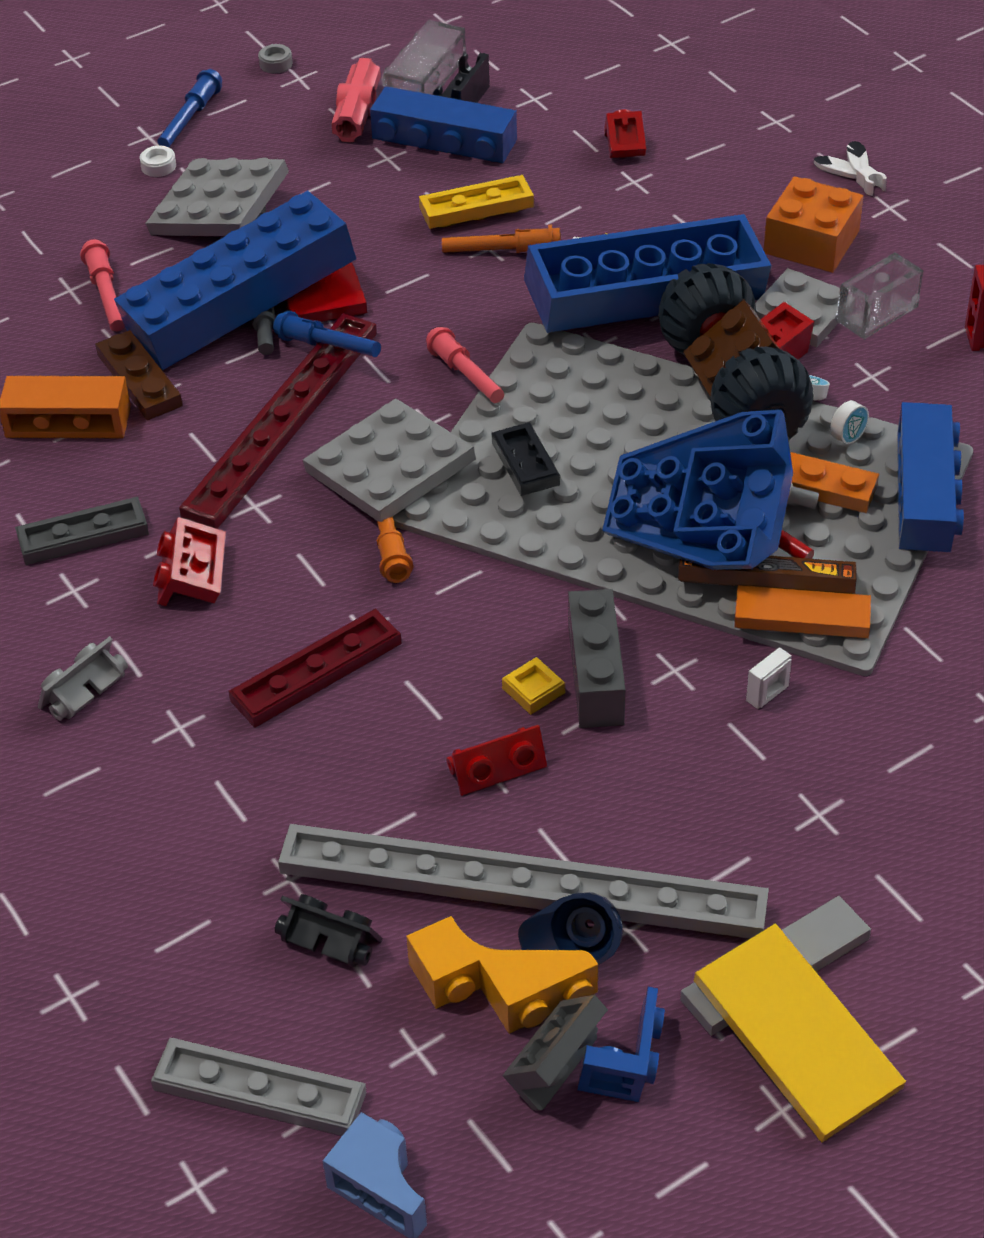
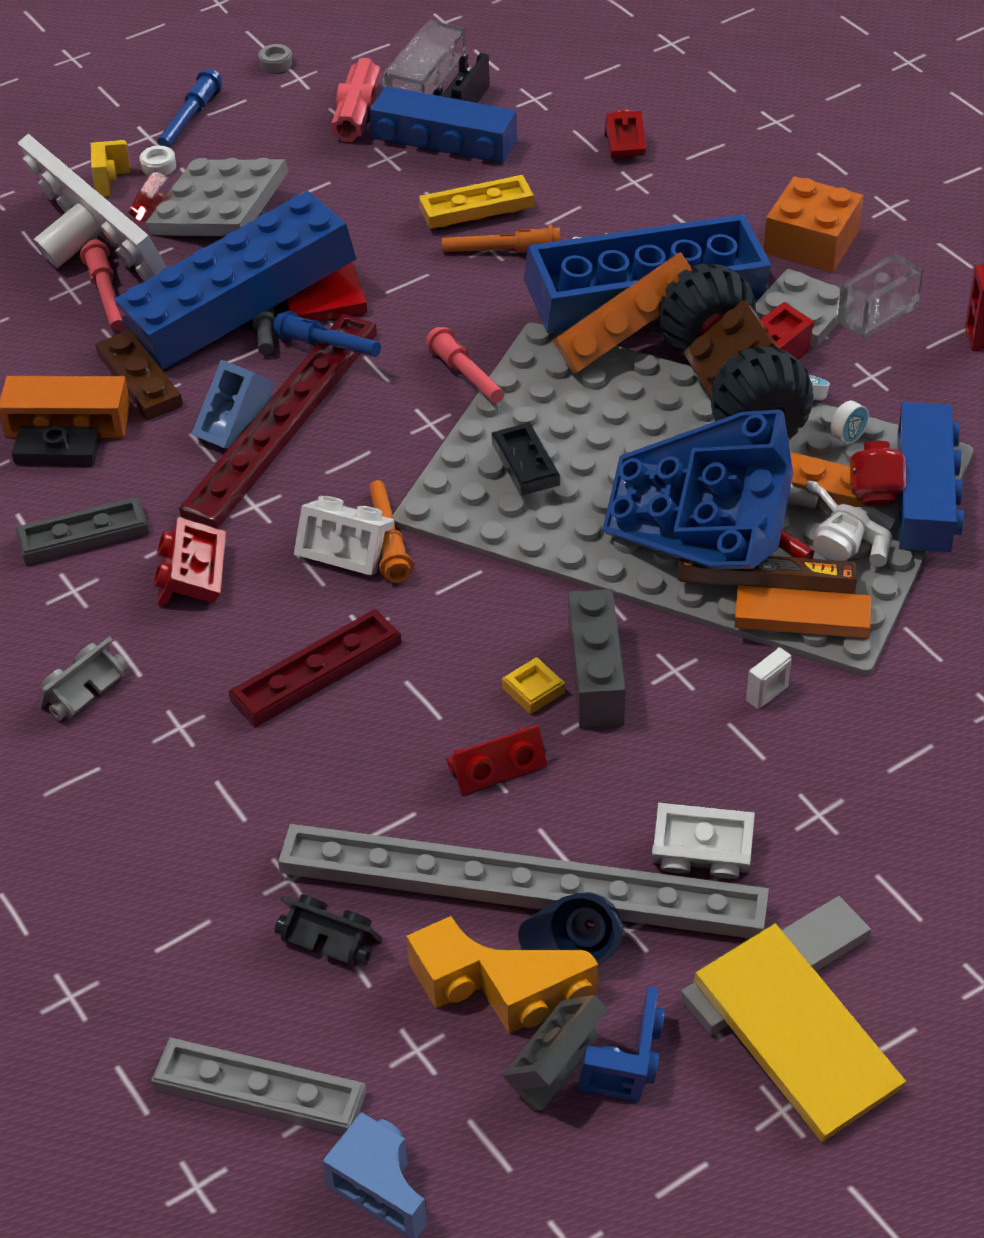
(56, 445): none -> black plate
(85, 216): none -> white plate
(106, 161): none -> yellow bracket
(148, 196): none -> clear red plate
(231, 404): none -> medium blue arch
(342, 534): none -> white bracket
(389, 460): light grey plate -> none
(618, 316): none -> orange plate
(703, 839): none -> white bracket
(843, 532): none -> white piece
(855, 168): white piece -> none
(877, 473): none -> red head

